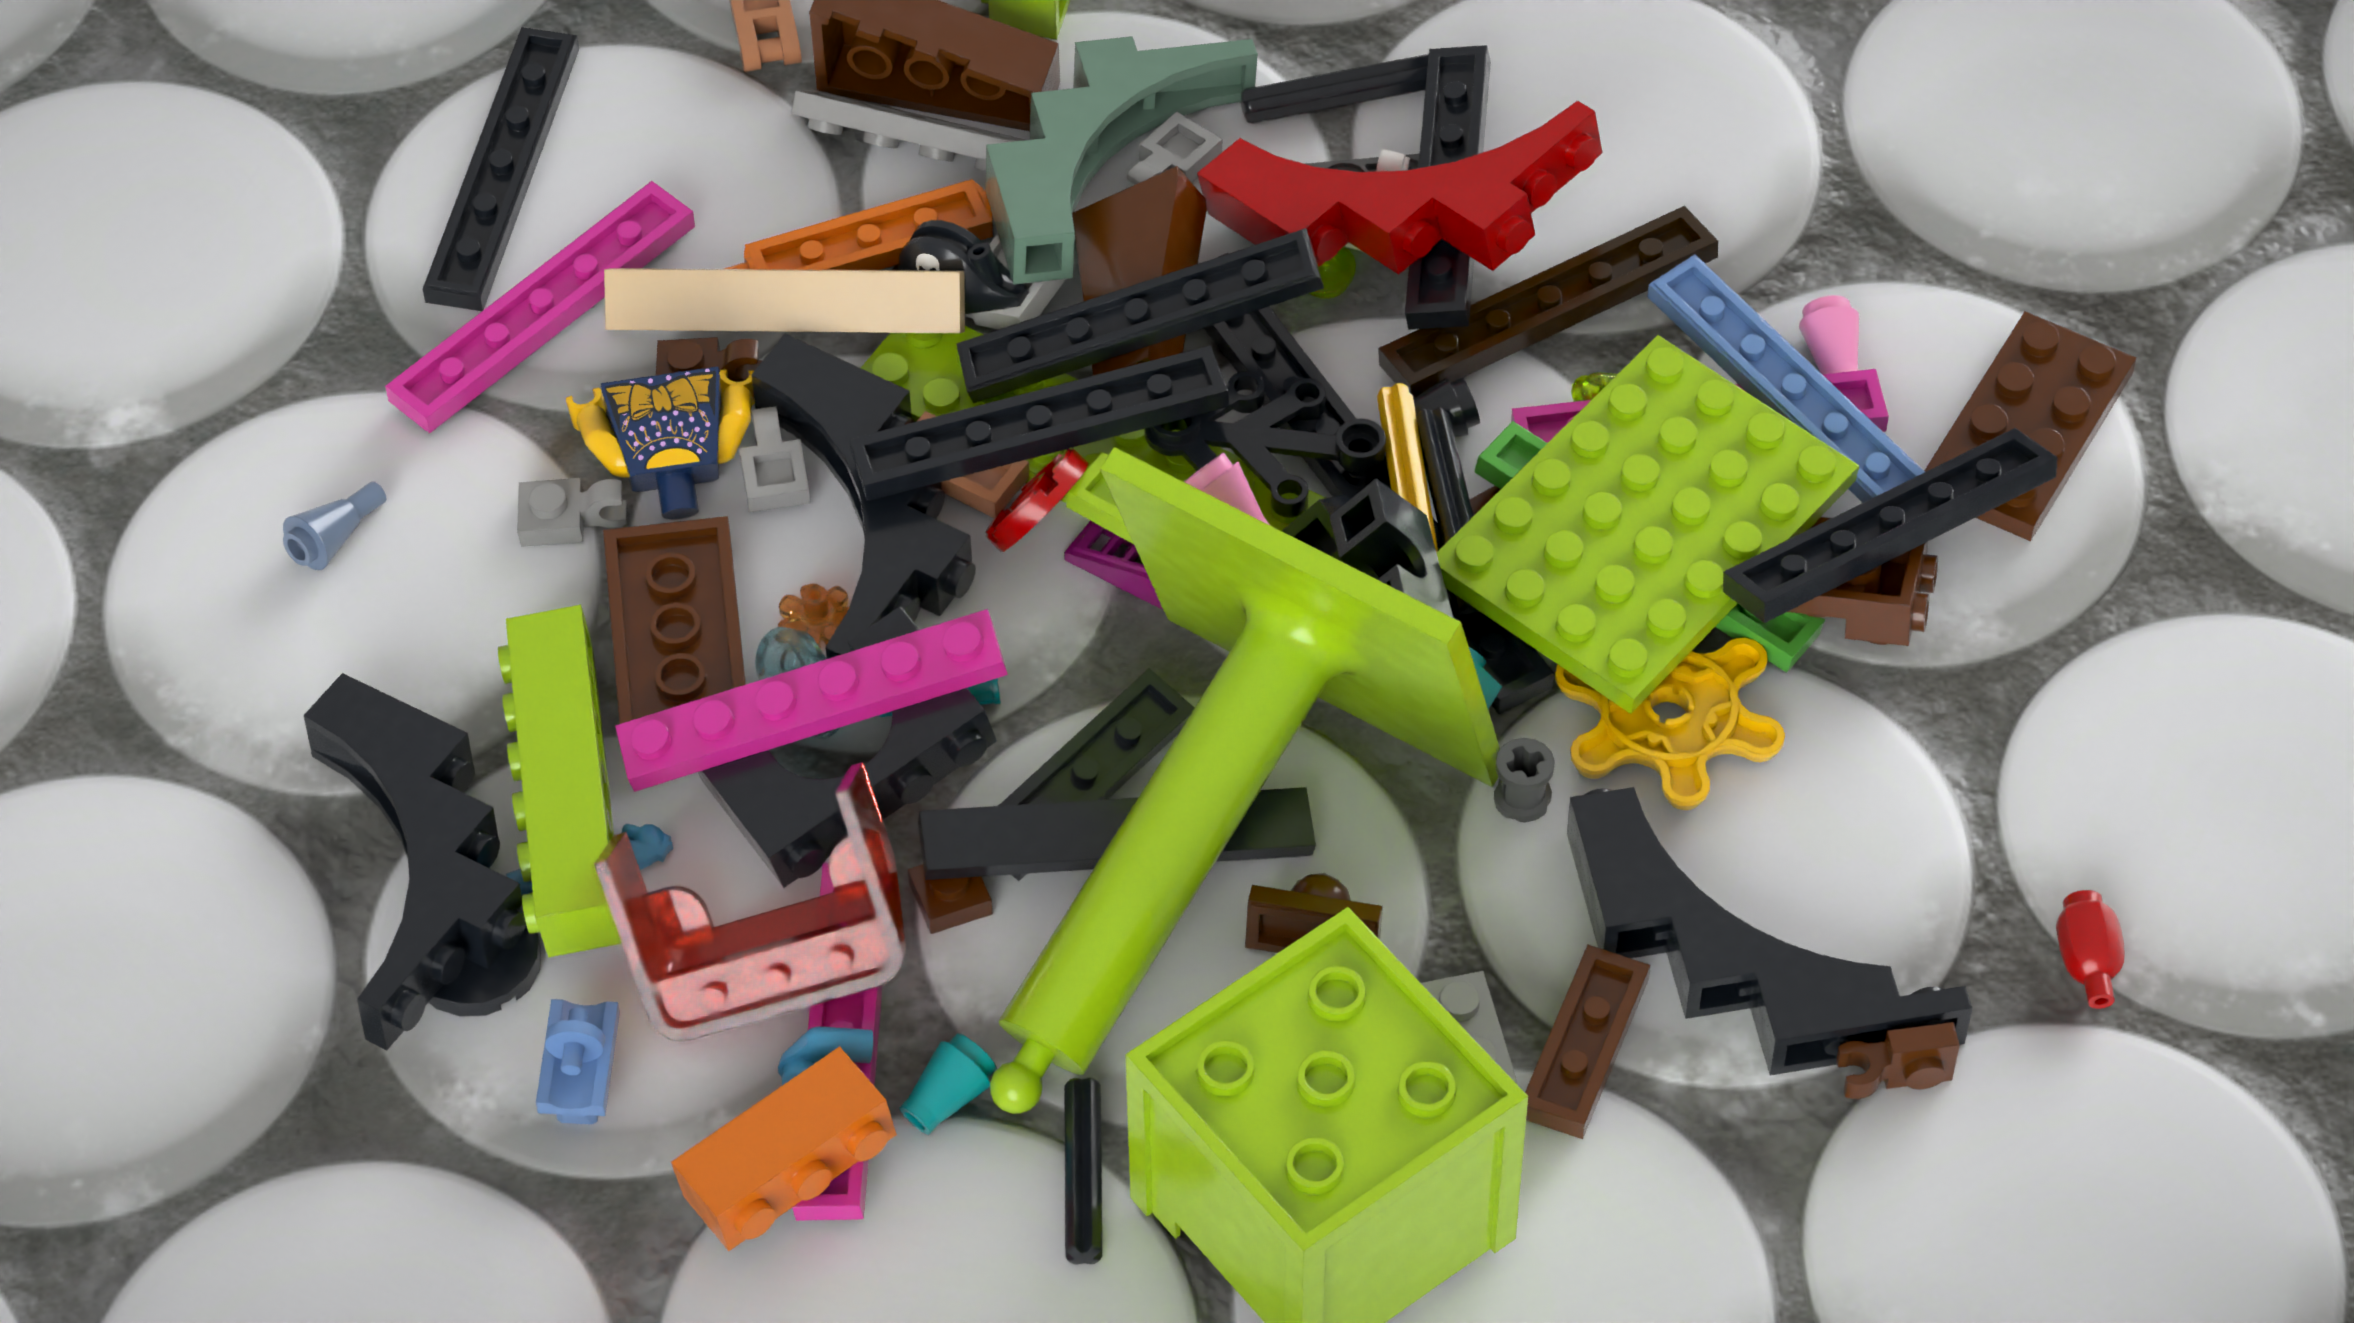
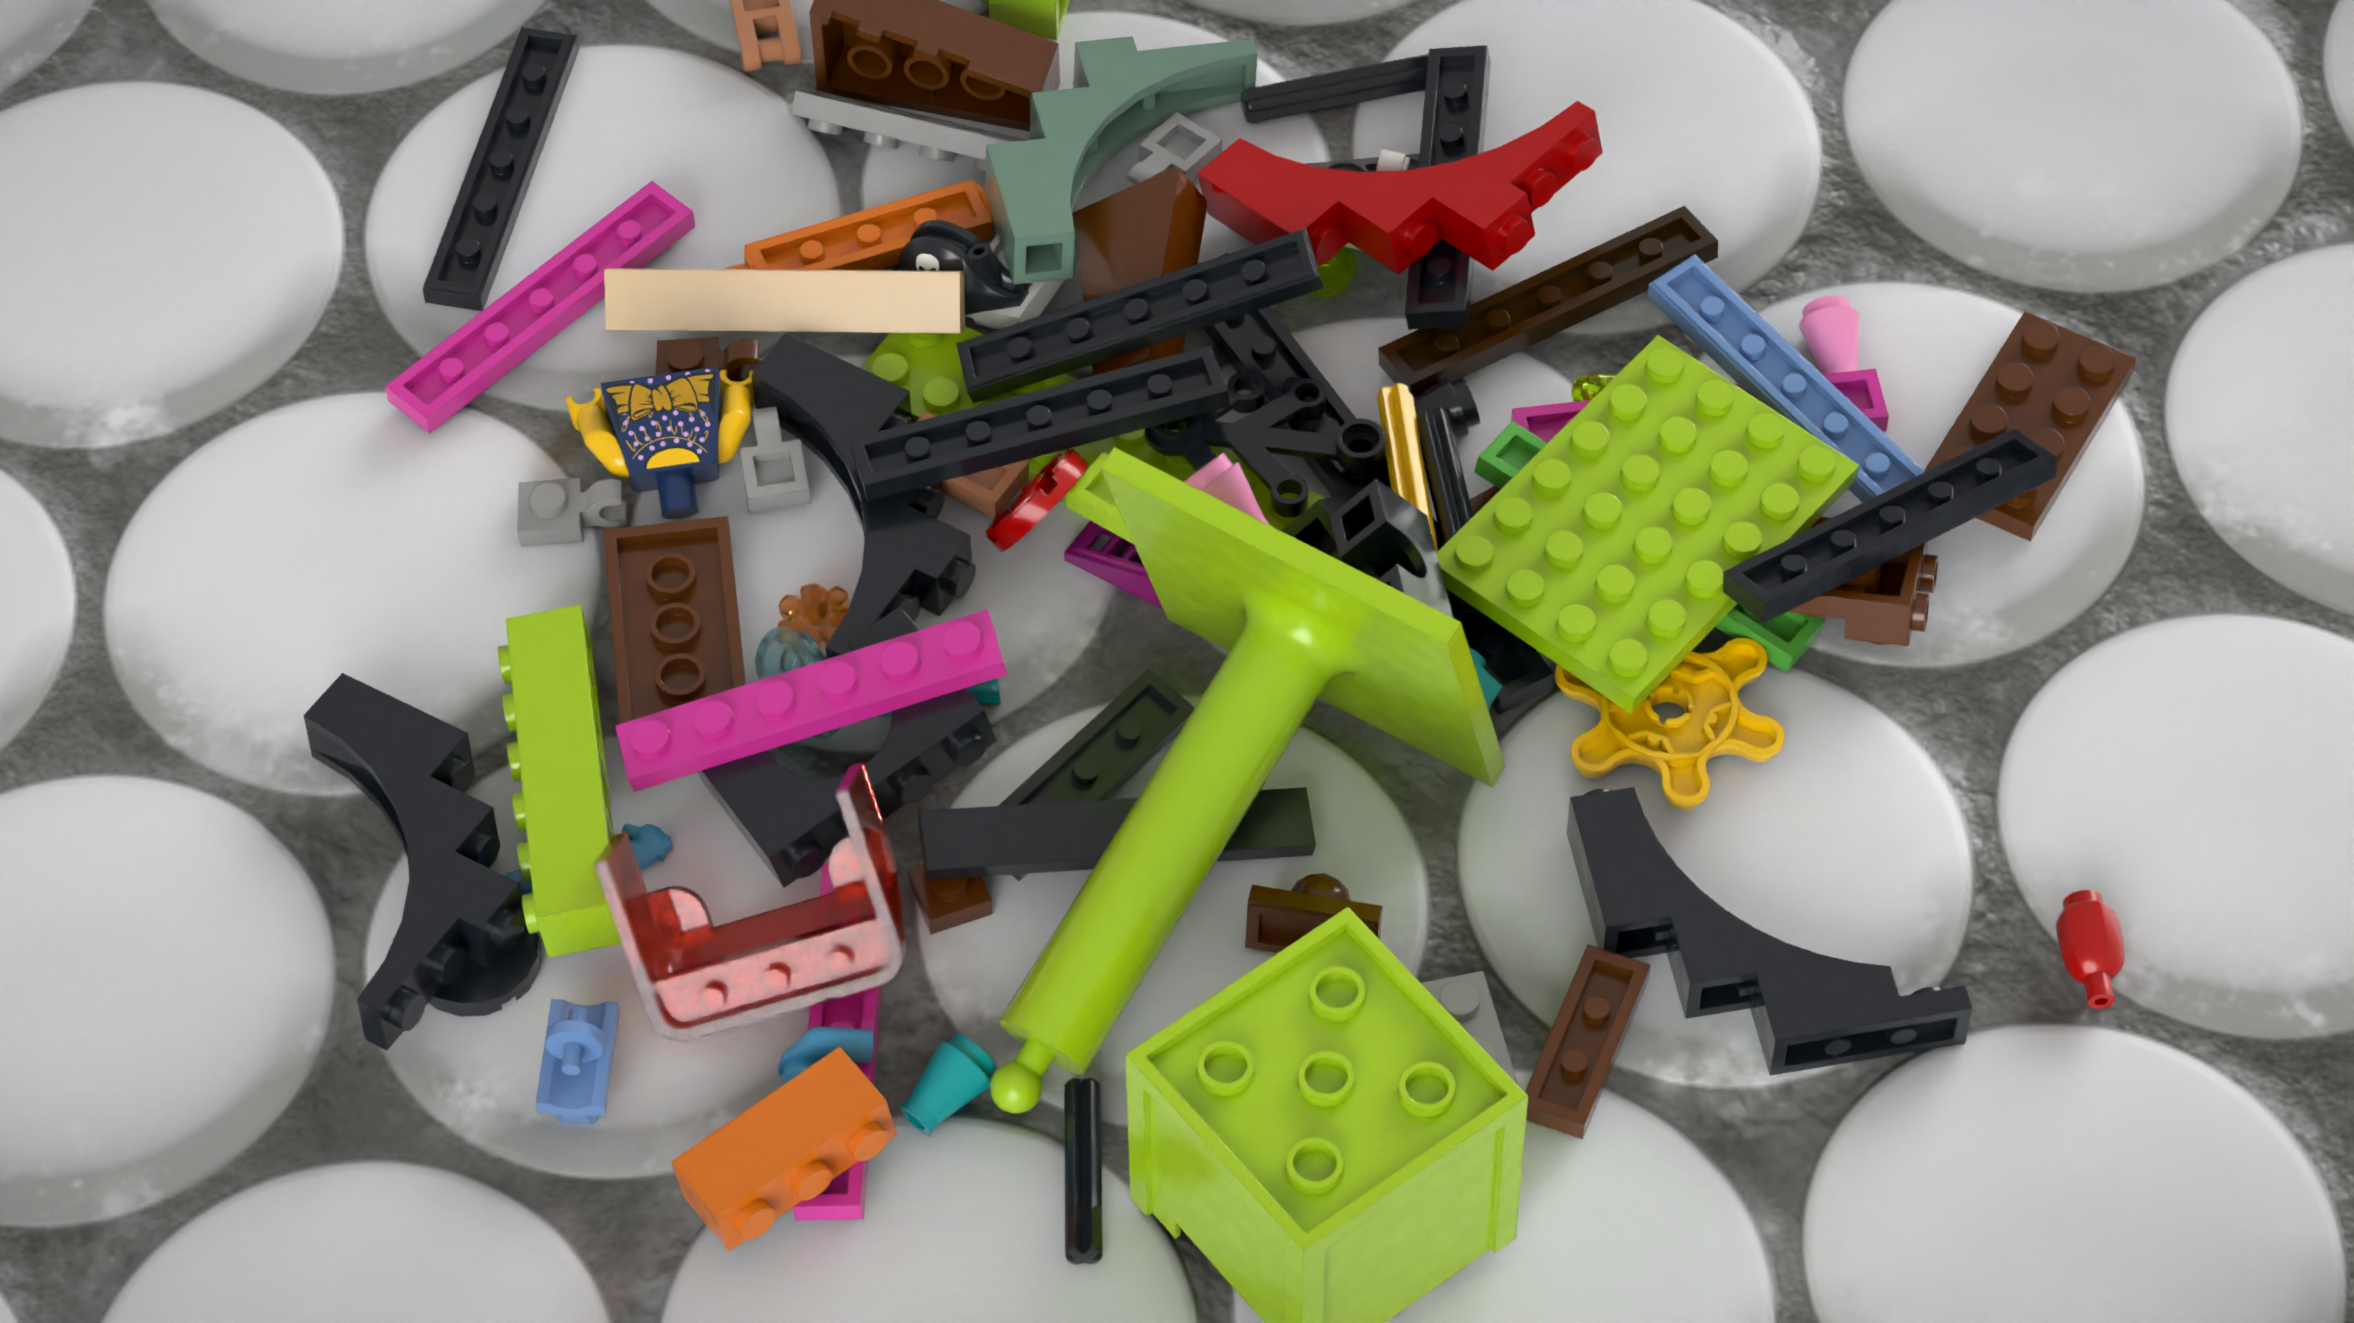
(319, 533): sand blue cone -> none
(1524, 776): dark grey bush -> none
(1908, 1058): reddish brown plate -> none

